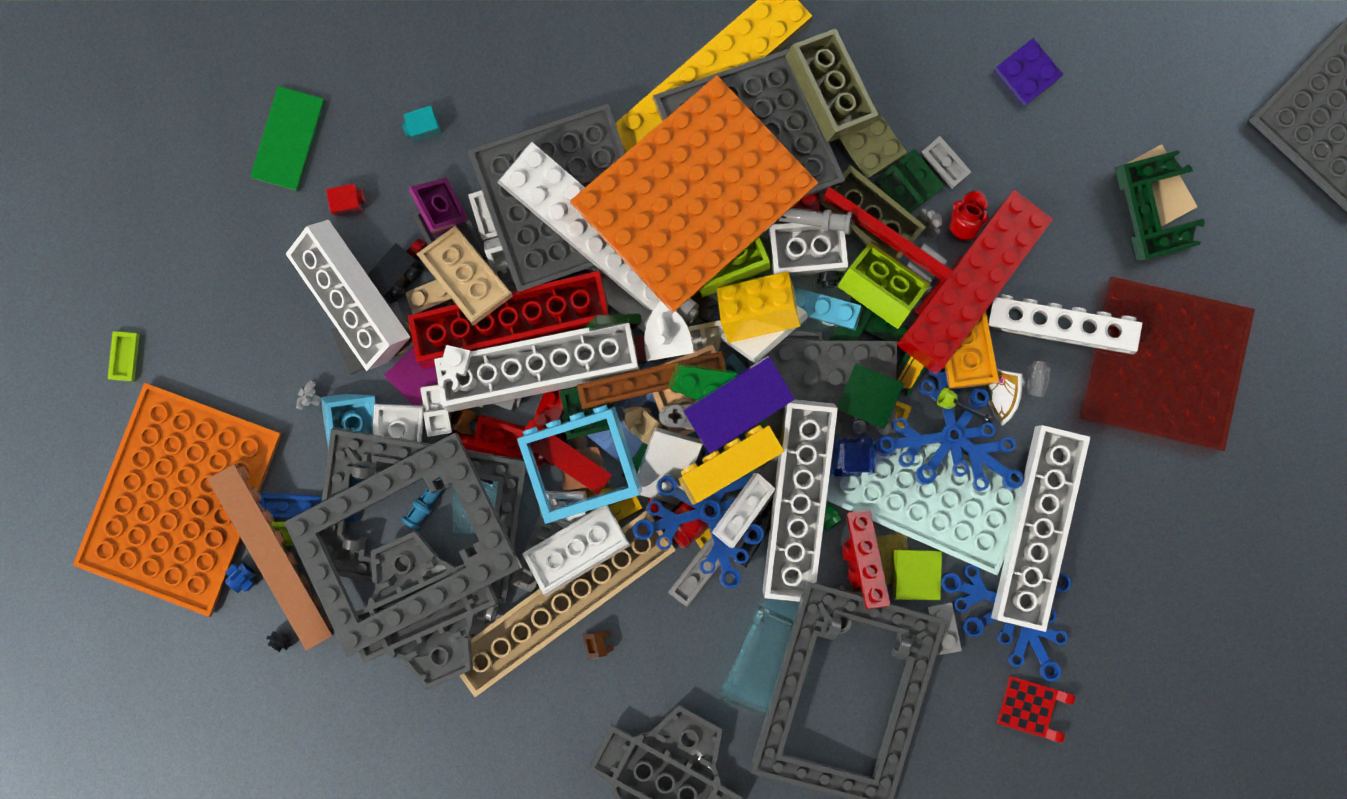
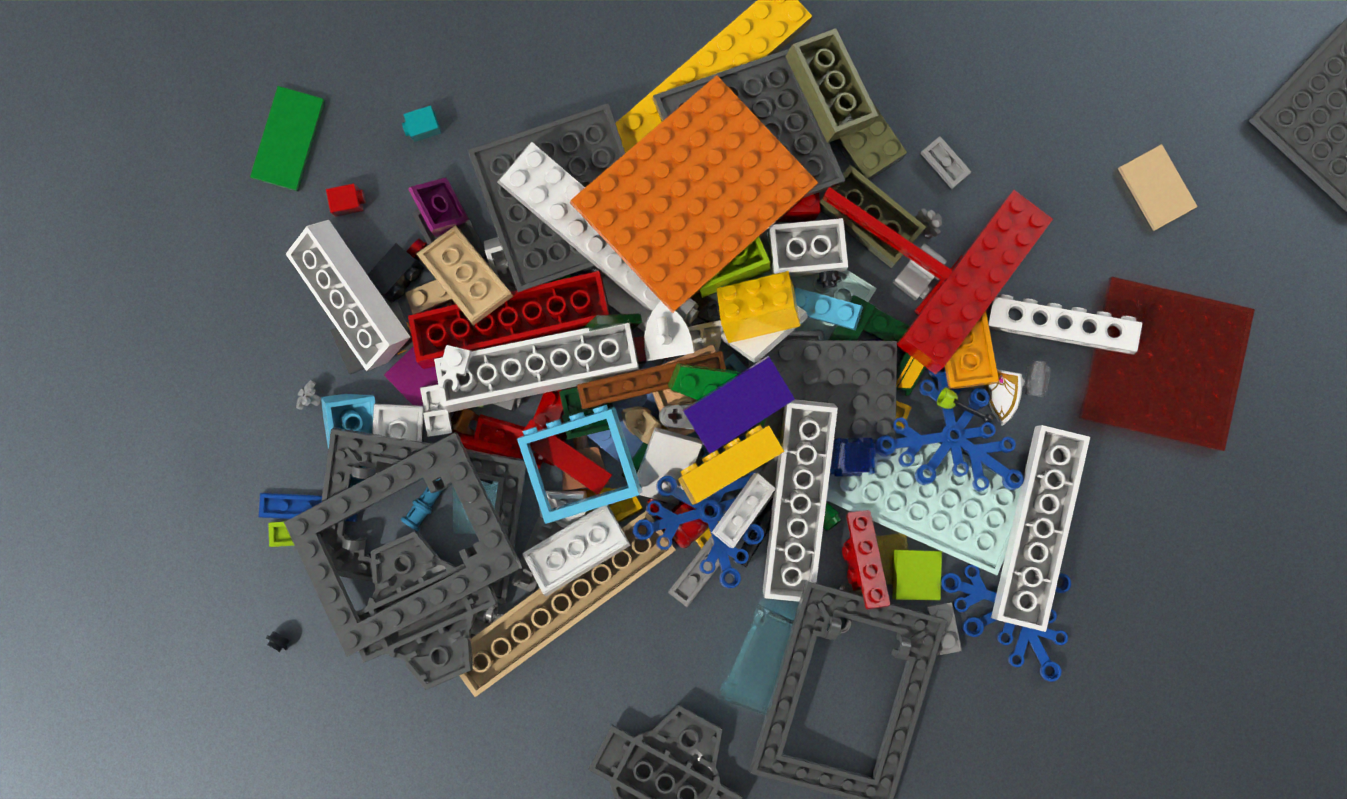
(123, 356): lime tile -> none
(157, 512): orange plate -> none
(240, 577): blue gear -> none
(271, 555): nougat brick -> none
(482, 216): white plate -> none
(595, 644): reddish brown tile -> none
(825, 219): light grey pin -> none
(870, 396): dark green slope -> none
(883, 285): lime brick -> none
(910, 182): dark green slope -> none
(969, 215): red head -> none
(1028, 72): dark purple plate -> none
(1030, 708): red flag -> none
(1149, 237): dark green wedge -> none

